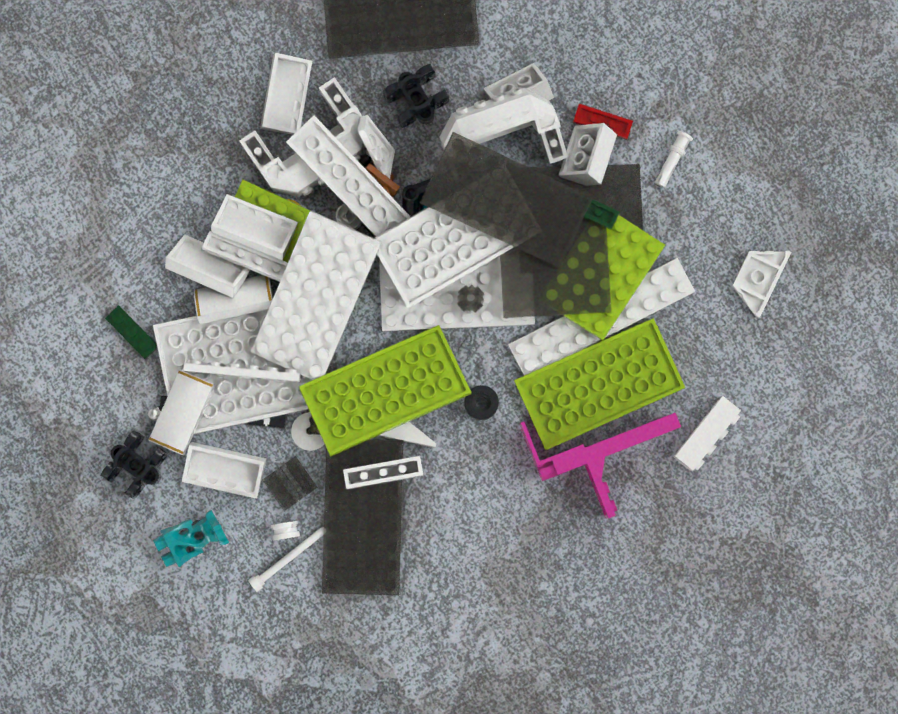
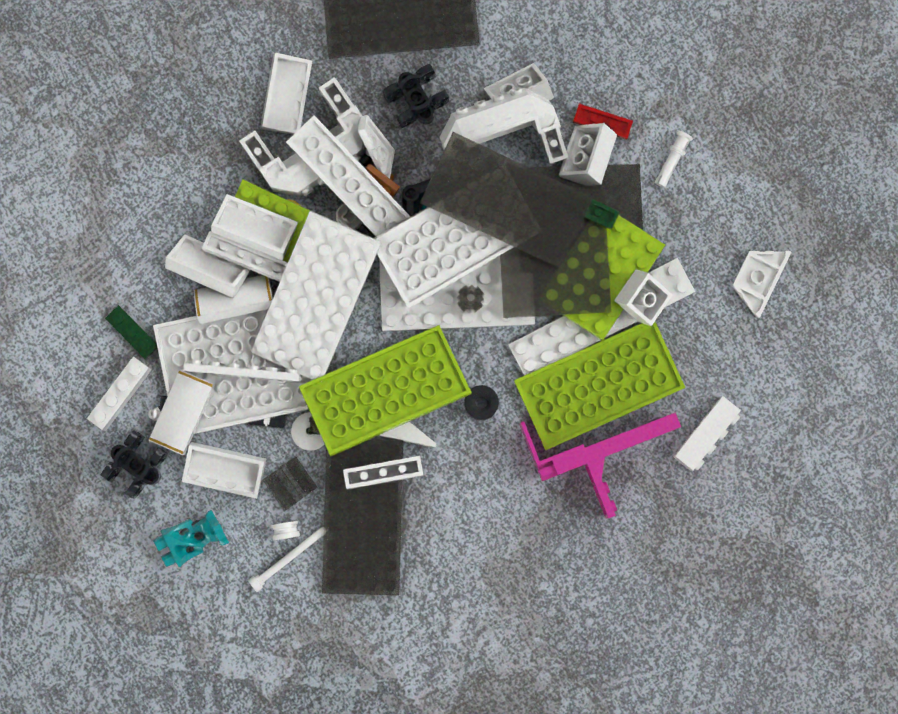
(119, 394): none -> white brick
(643, 297): none -> white brick

